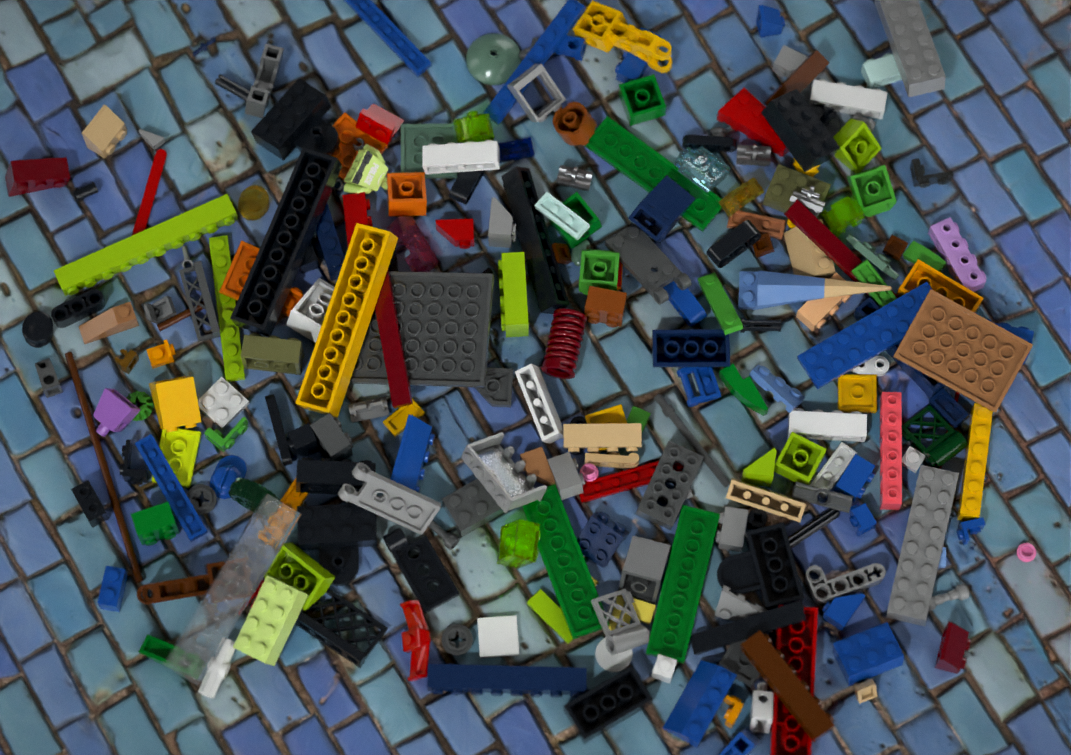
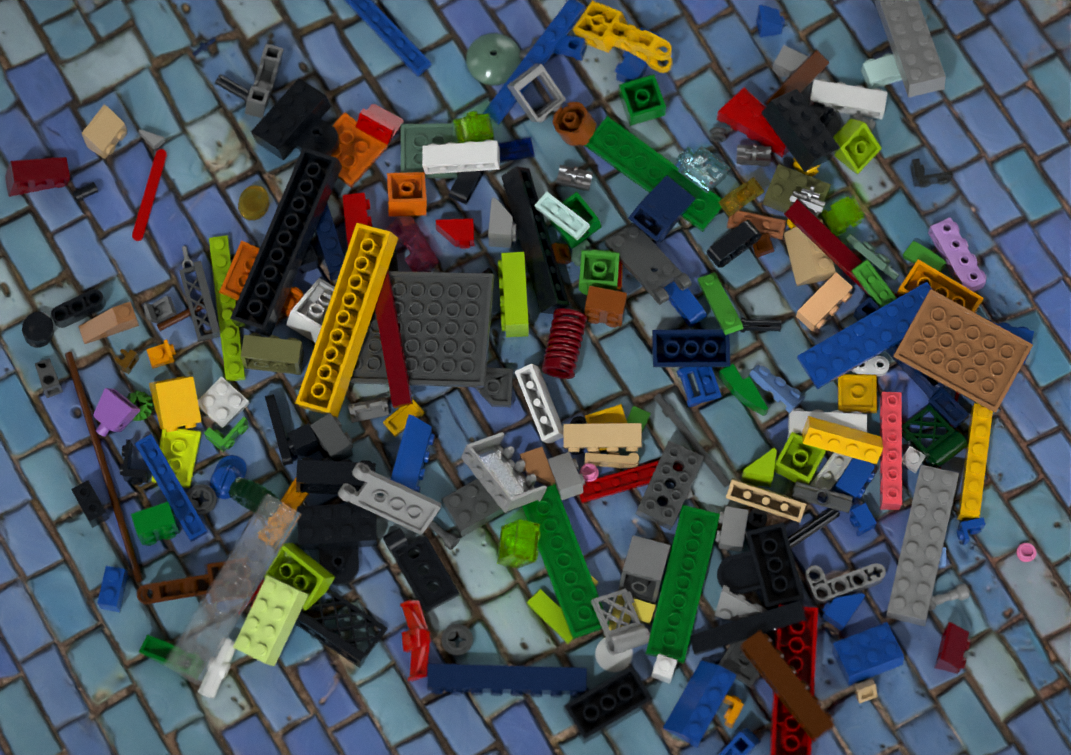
(146, 245): lime brick -> none
(366, 171): yellowish green torso -> none
(498, 636): white tile -> none
(601, 538): dark blue bracket -> none
(711, 143): black beam -> none
(761, 709): white torso -> none
(774, 289): medium blue plate -> none
(842, 440): none -> yellow brick
(873, 190): bright green slope -> none
(895, 247): reddish brown plate -> none

